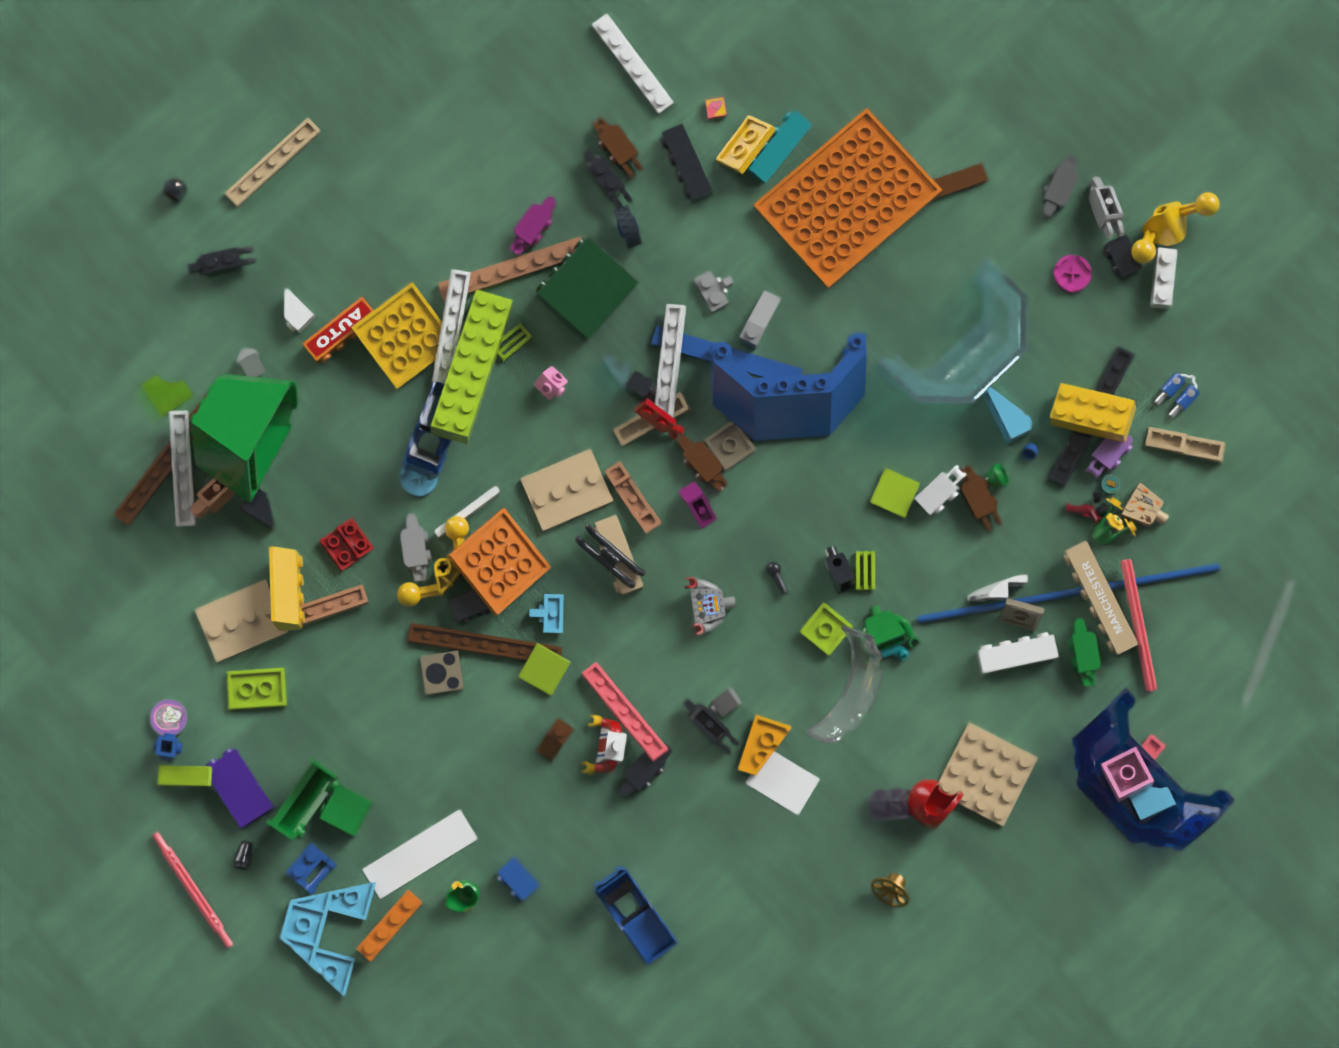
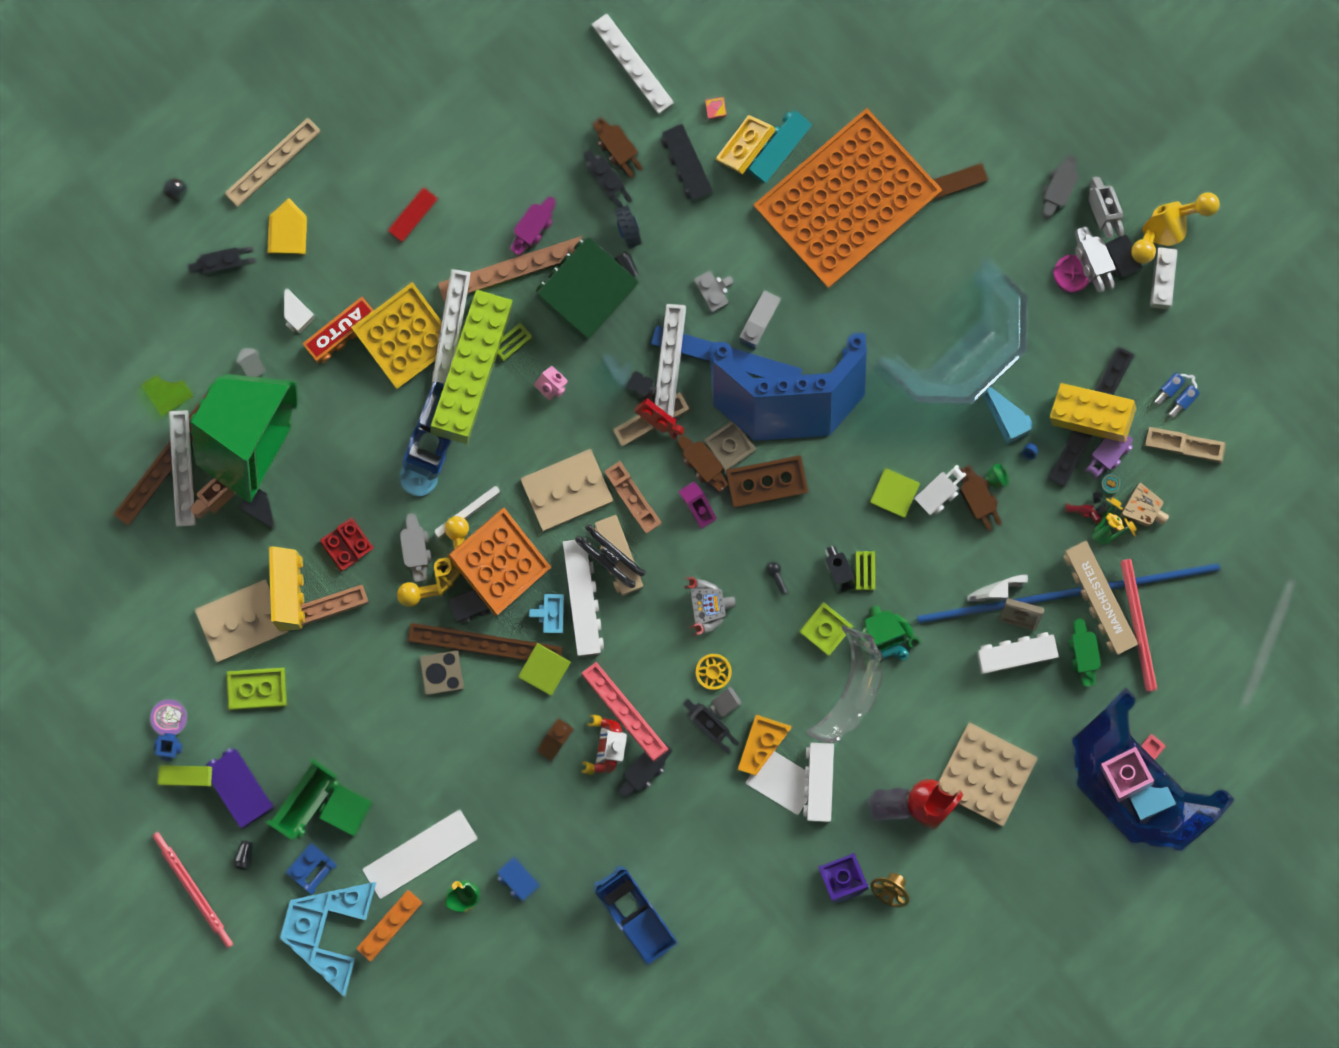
(287, 230): none -> yellow tile
(412, 215): none -> red tile
(582, 600): none -> white brick
(627, 263): none -> black cone
(713, 671): none -> yellow wheel
(772, 469): none -> reddish brown plate
(819, 782): none -> white brick
(843, 878): none -> dark purple slope
(1094, 259): none -> hinge

